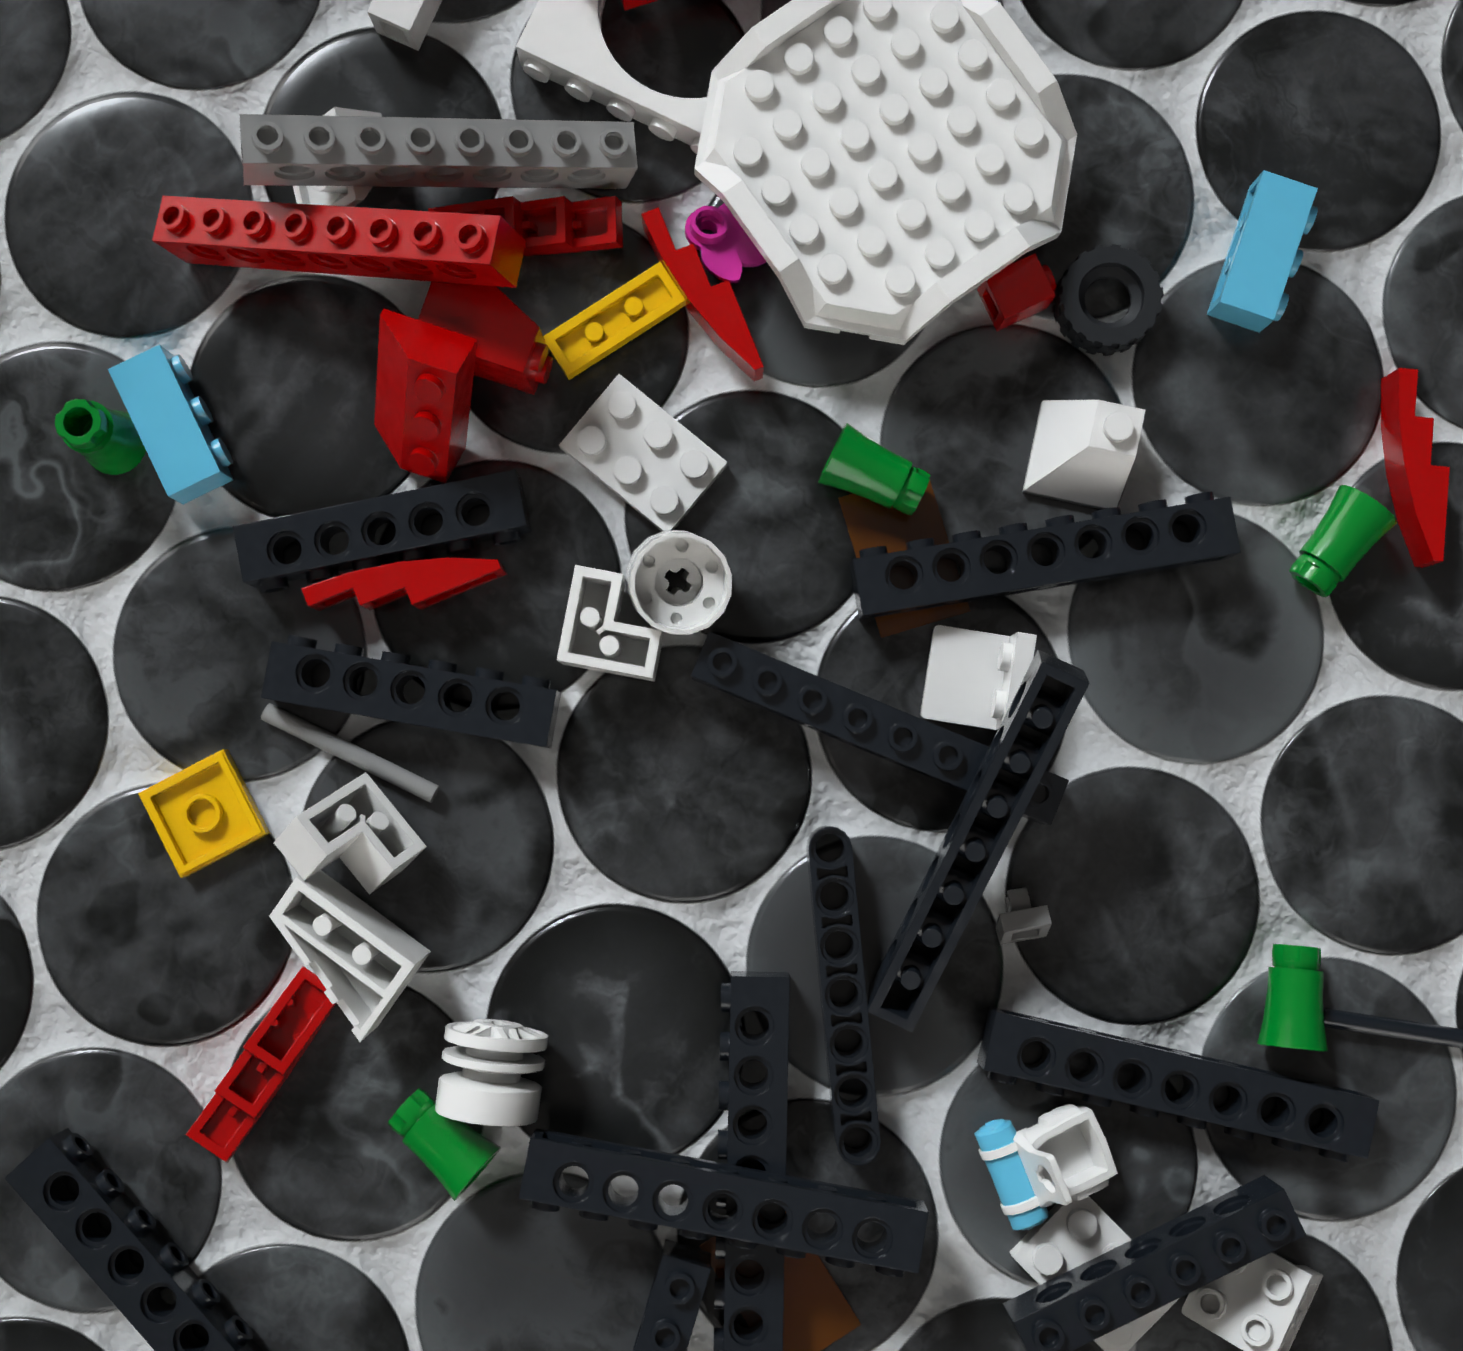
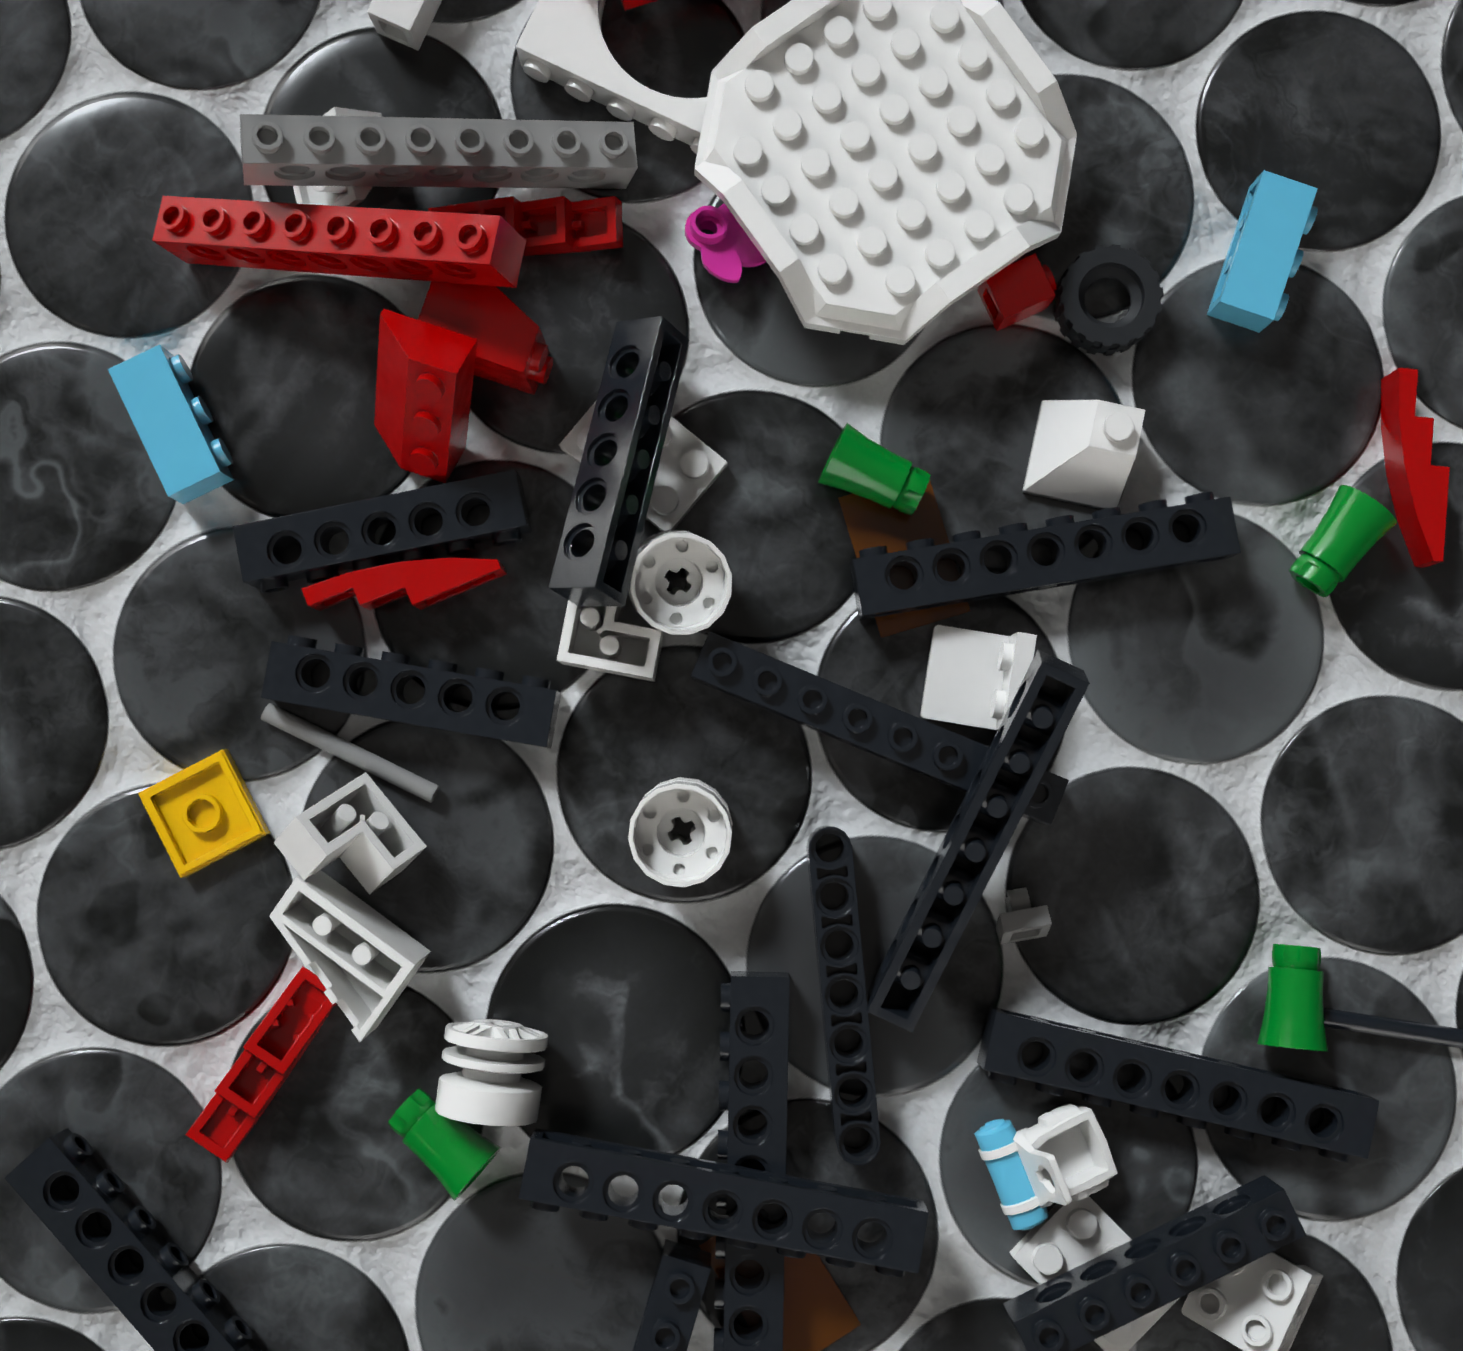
(100, 435): green plant -> none
(614, 320): yellow plate -> none
(619, 463): none -> black brick
(672, 858): none -> white wheel
(711, 306): red slope -> none

